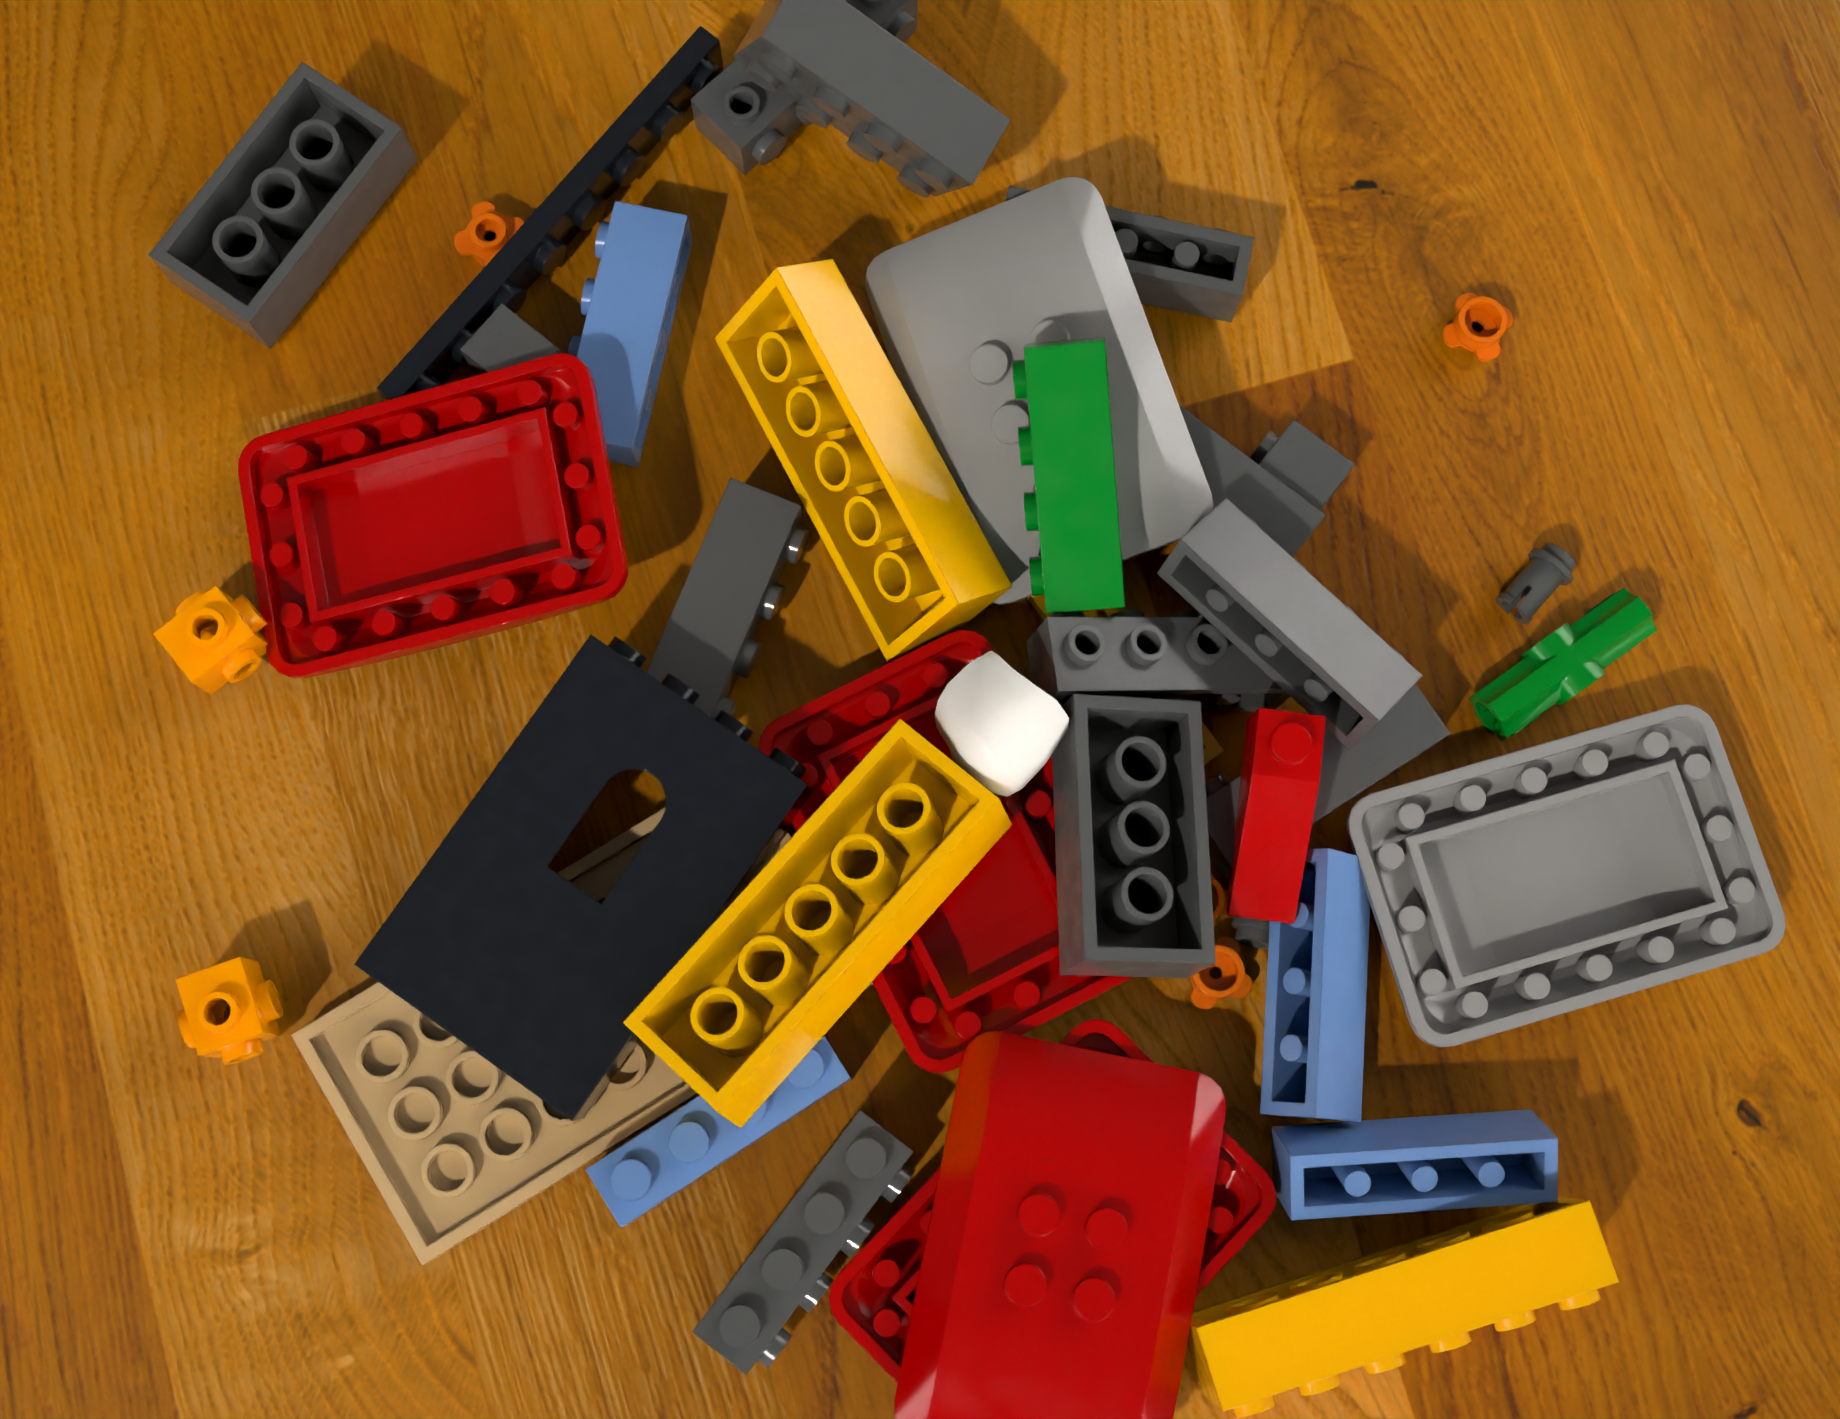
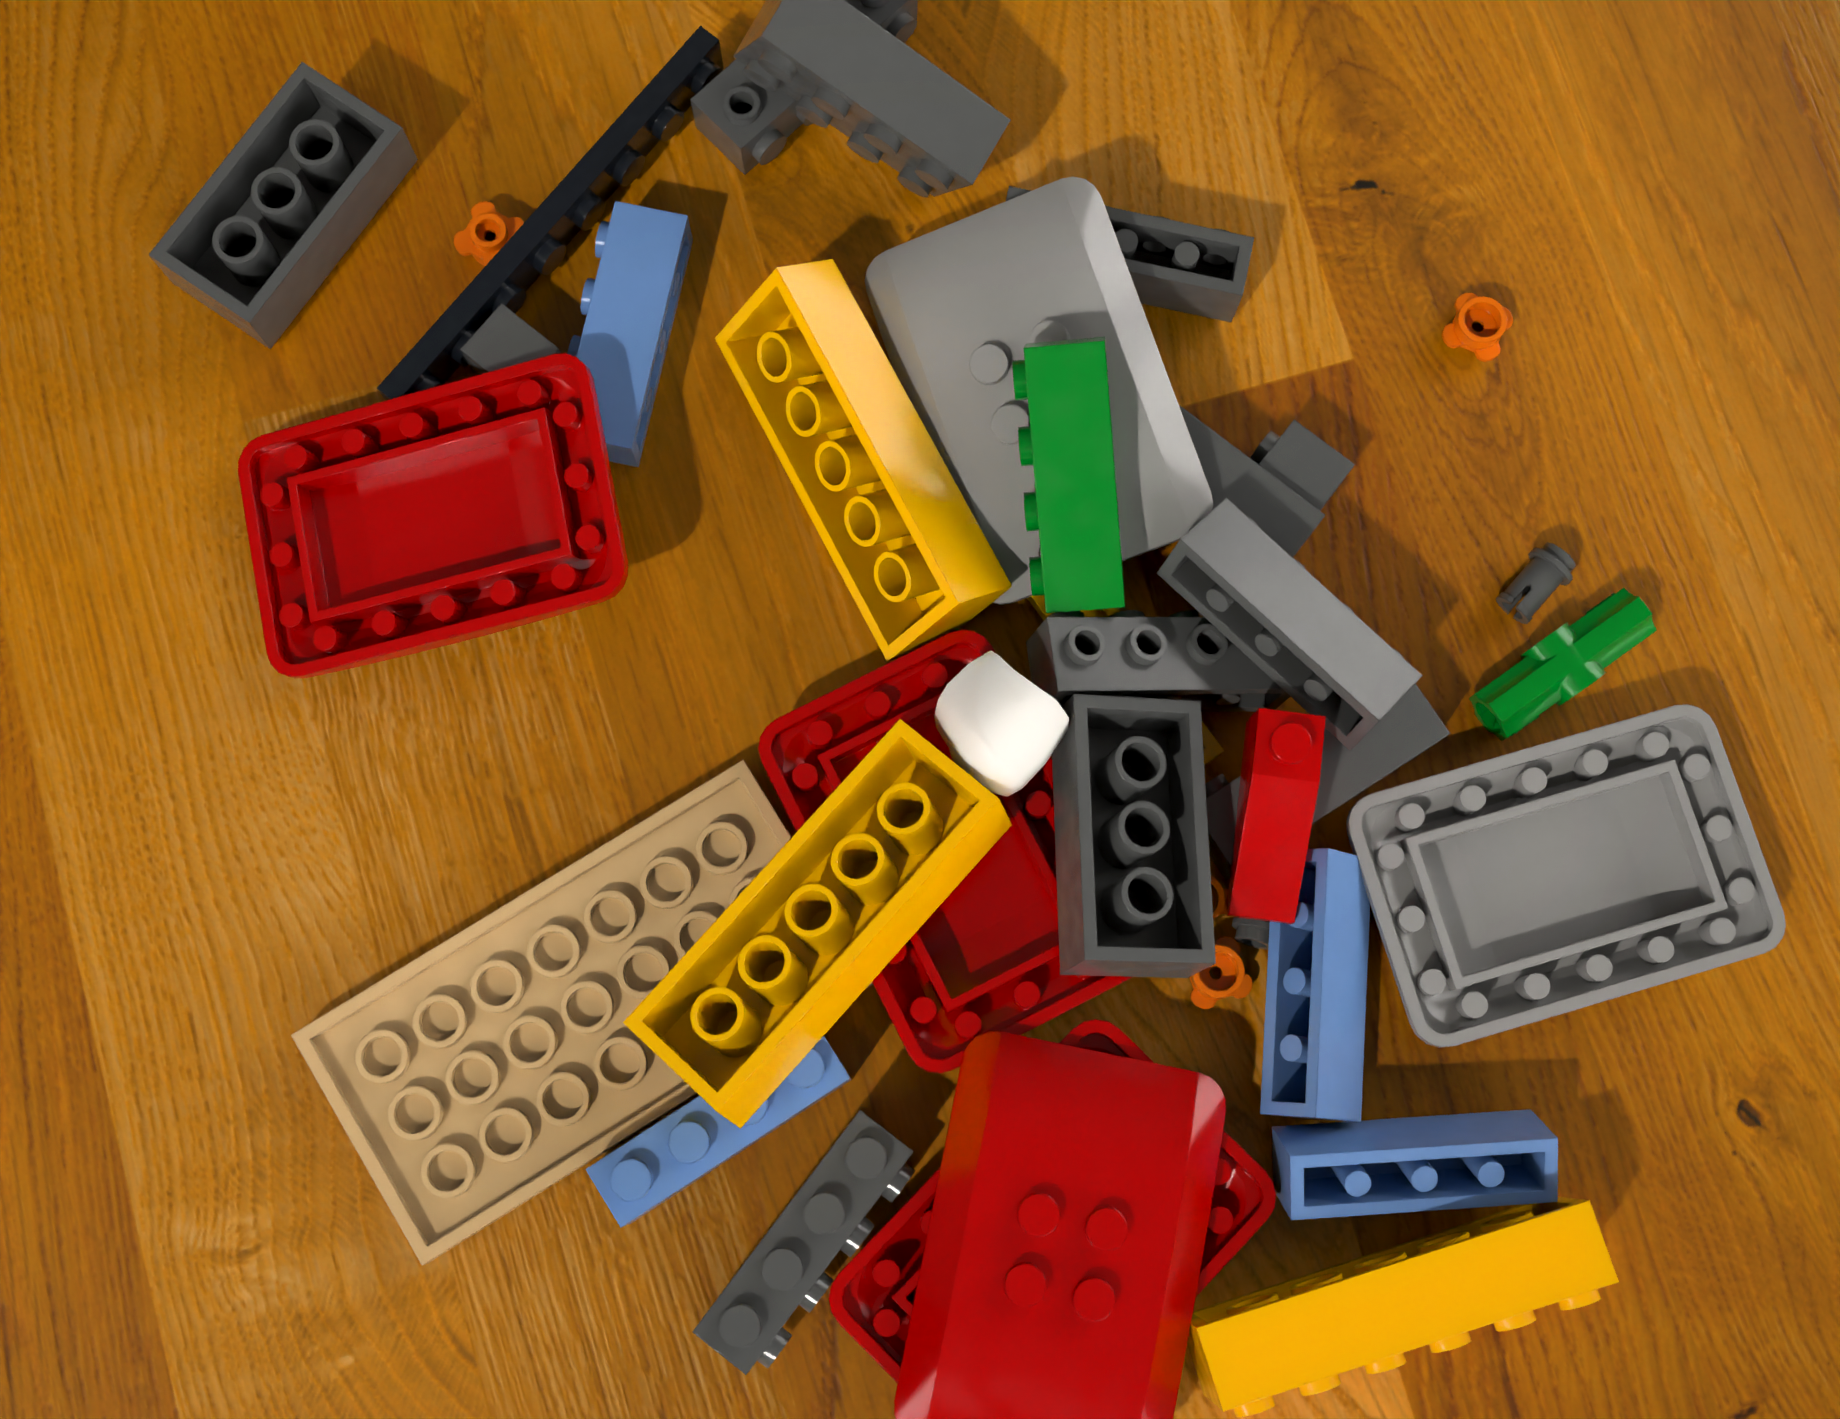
(214, 638): light orange brick -> none
(229, 1010): light orange brick -> none
(524, 956): black panel -> none
(730, 594): dark grey brick -> none

